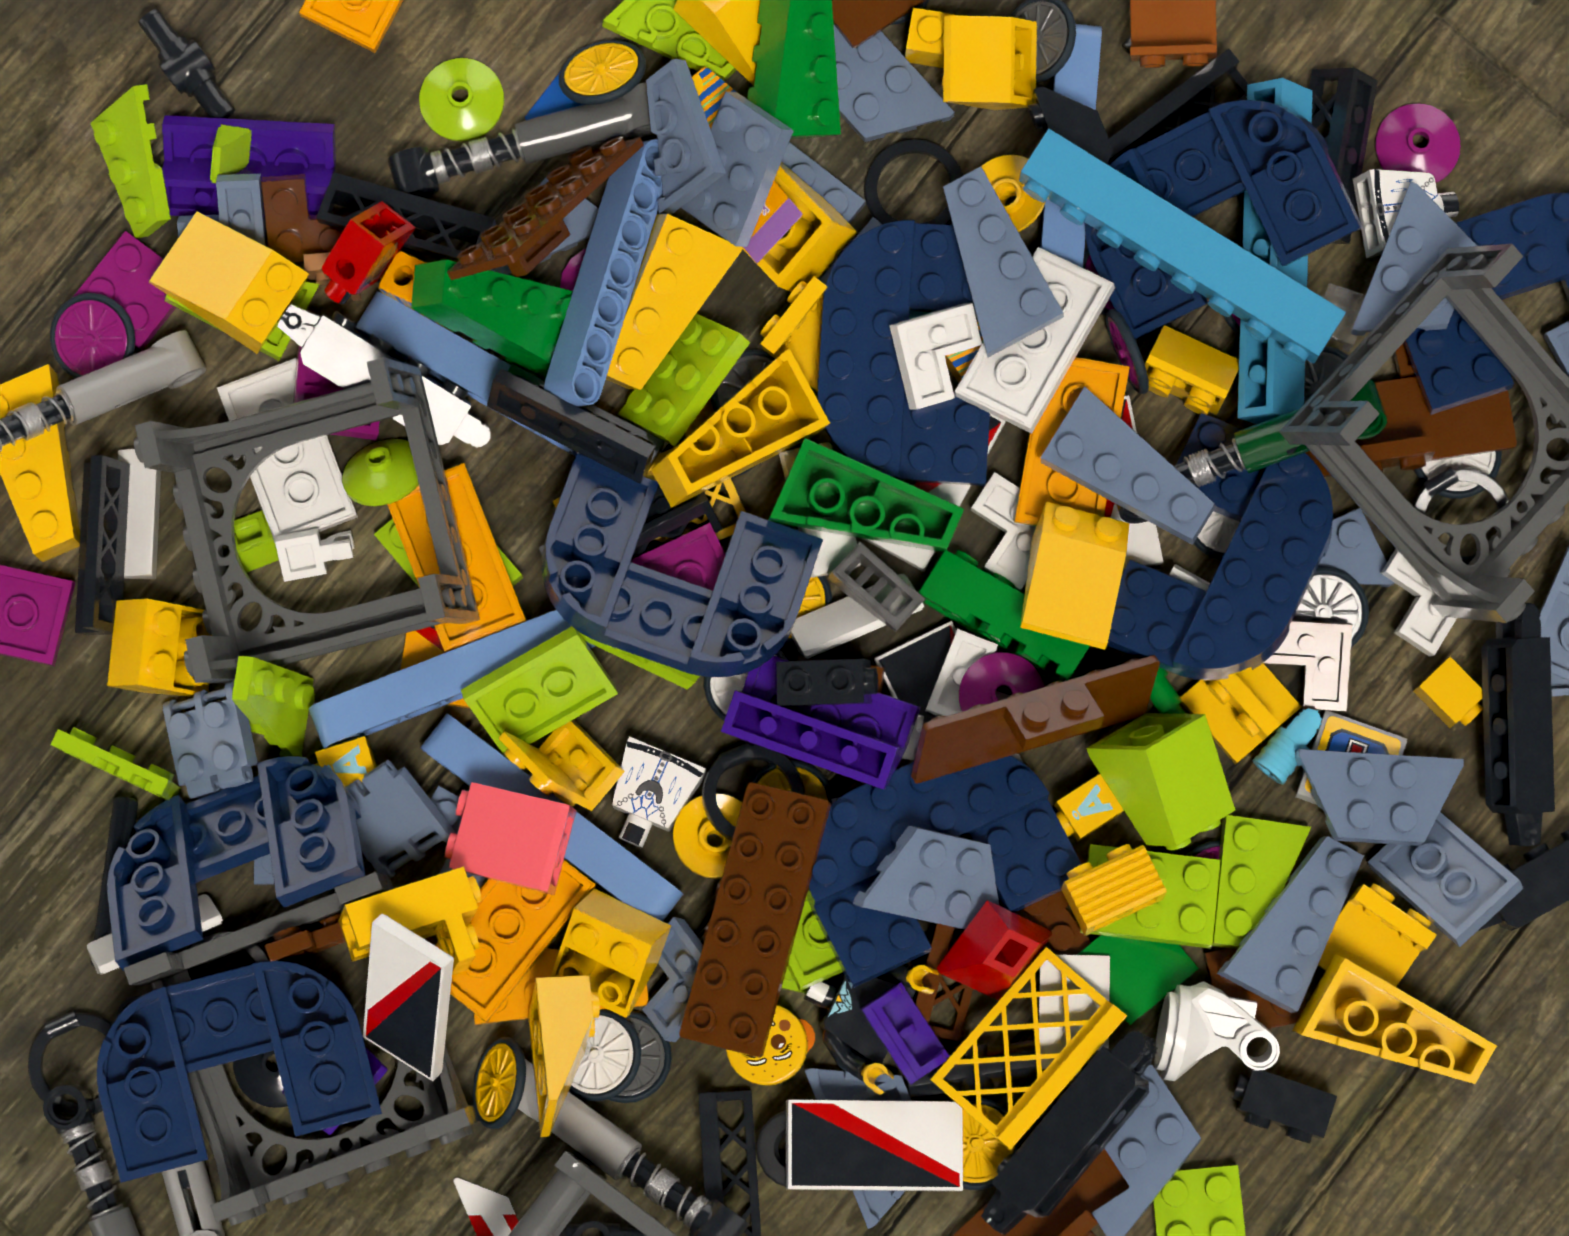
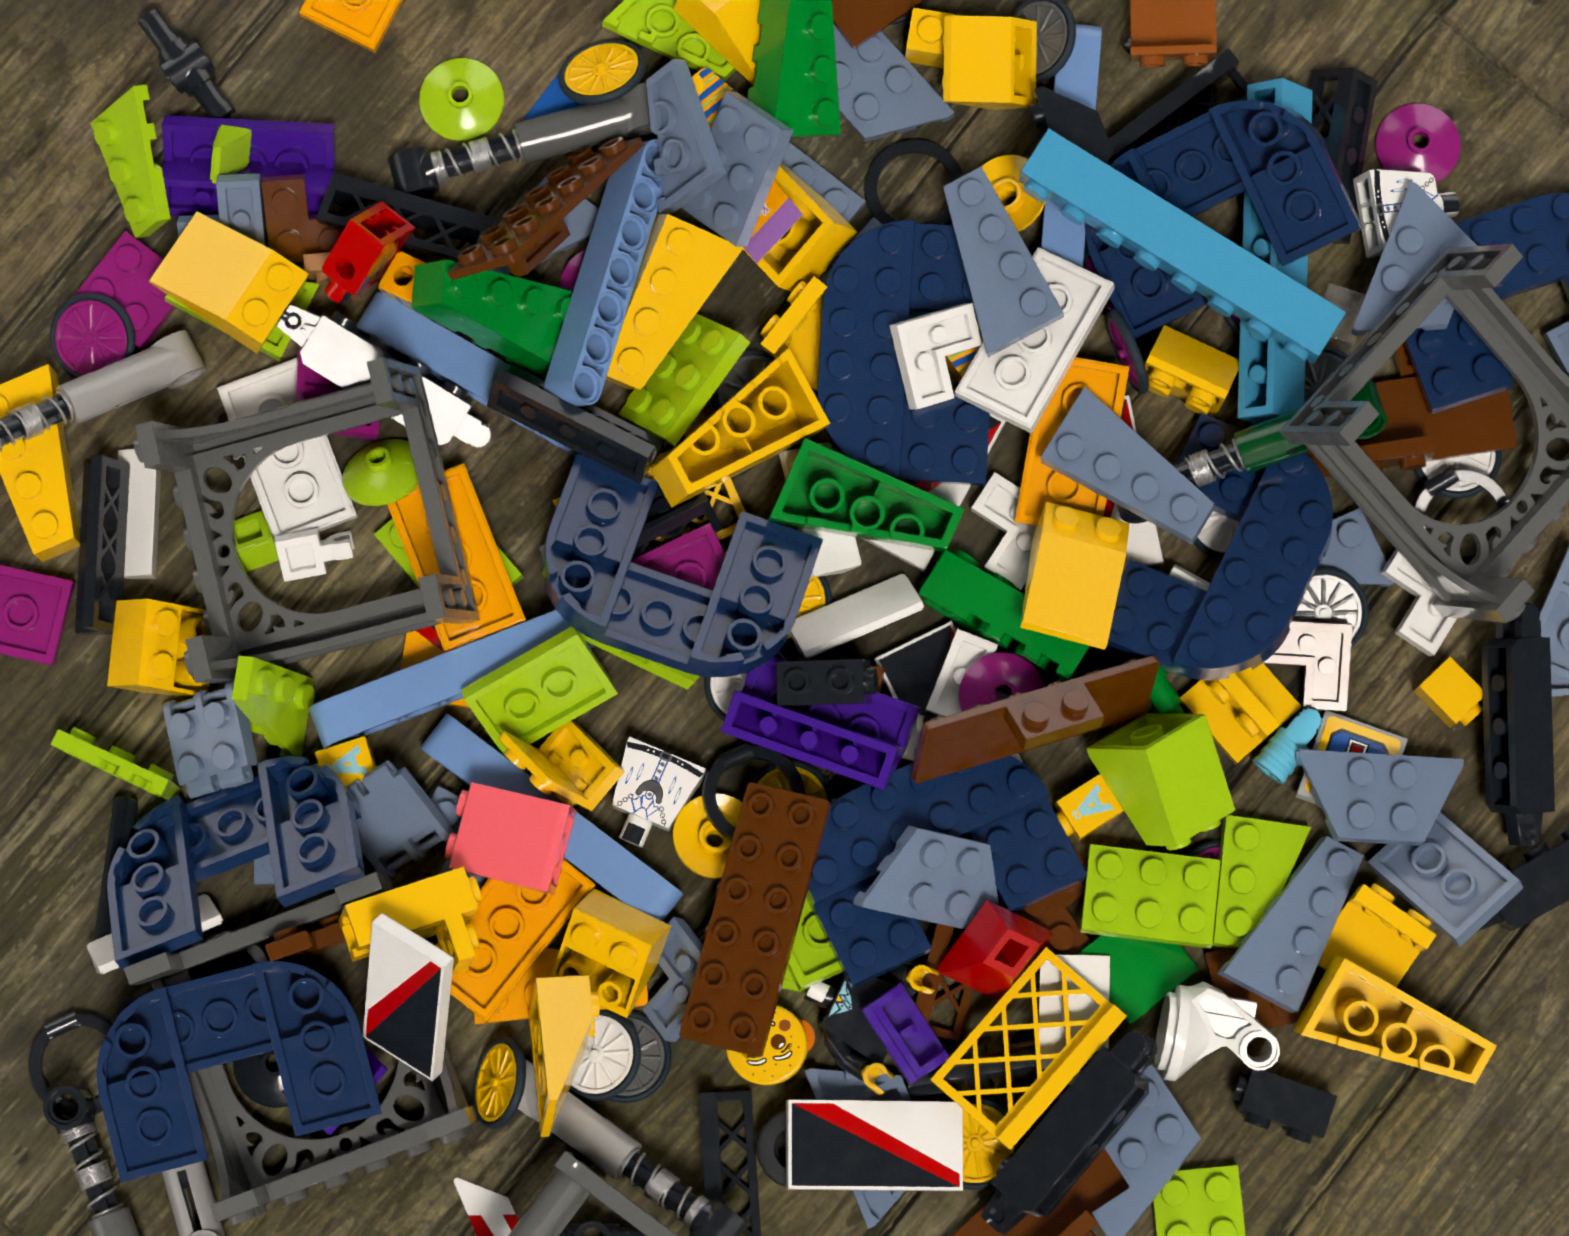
(874, 565): flat silver slope -> none
(1113, 888): yellow brick -> none

